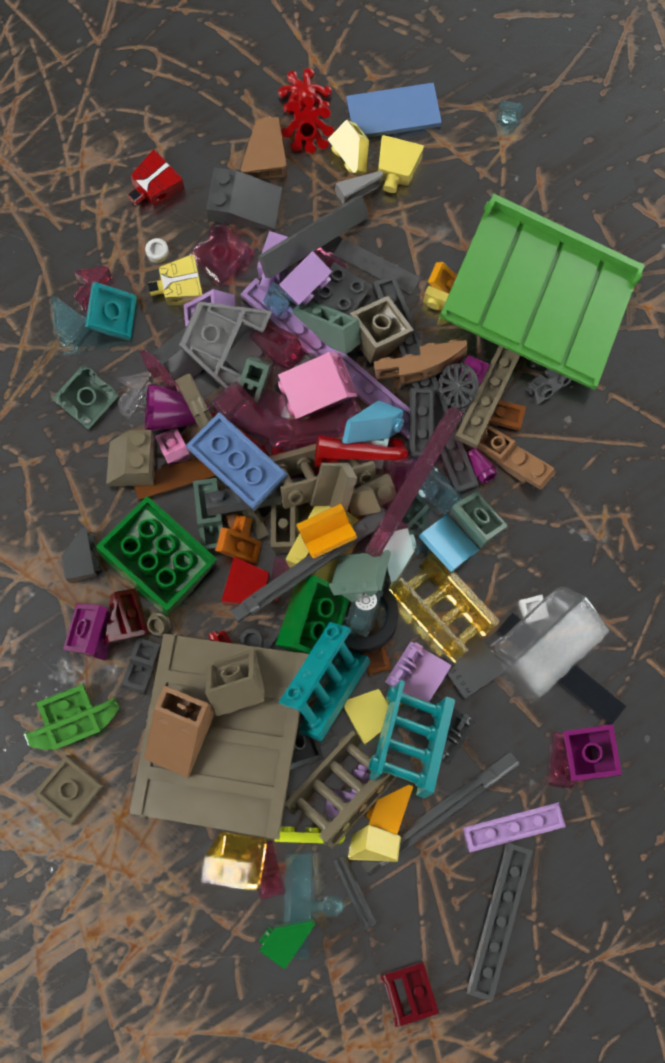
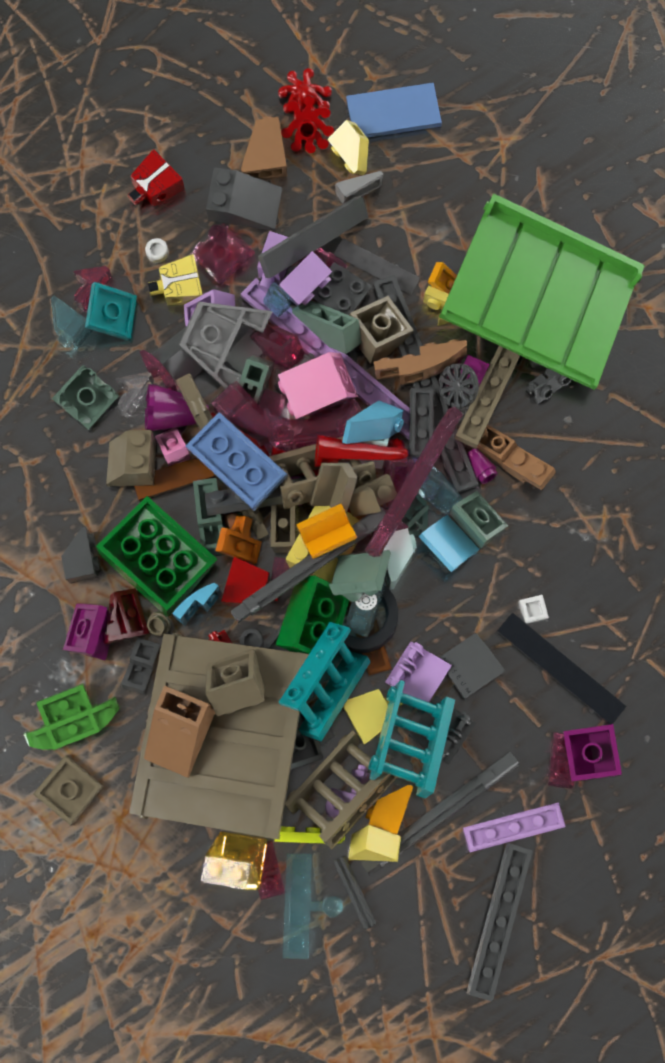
(201, 598): none -> medium azure slope
(284, 940): green slope -> none
(398, 161): light yellow torso -> none
(417, 991): dark red plate -> none
(458, 593): clear yellow fence -> none
(508, 415): dark orange plate -> none
(510, 112): clear light blue plate -> none
(551, 639): clear windscreen -> none

